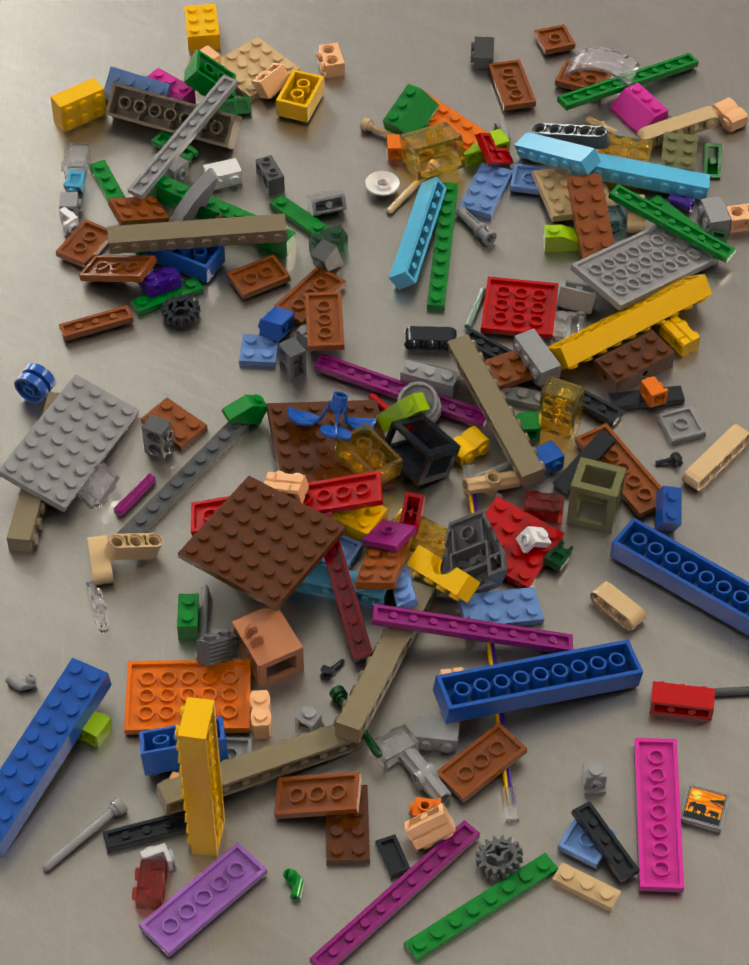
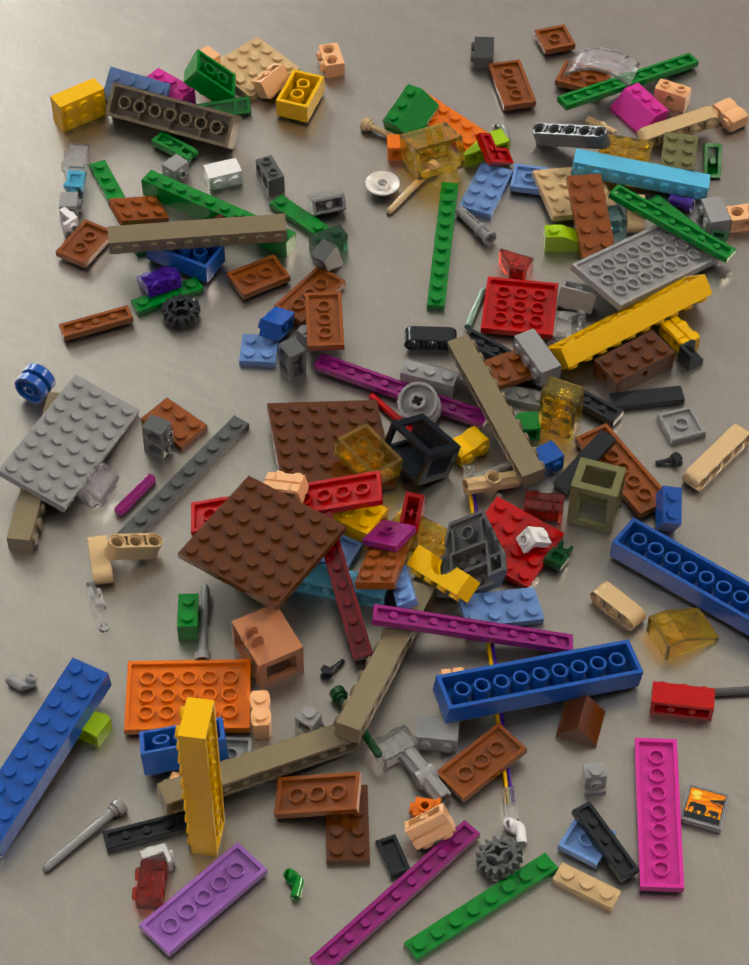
(118, 268): dark orange plate -> none
(182, 137): light grey plate -> none
(196, 196): light grey slope -> none
(202, 27): yellow brick -> none
(217, 648): dark grey brick -> none
(246, 410): green slope -> none
(338, 406): blue plant -> none
(404, 408): lime slope -> none
(417, 233): medium azure brick -> none
(515, 265): none -> clear red slope
(517, 829): none -> white arm
(557, 153): medium azure brick -> none
(581, 721): none -> reddish brown slope
(653, 392): orange brick -> none
(672, 95): none -> light nougat brick
(680, 631): none -> clear yellow slope
(688, 356): none -> black panel

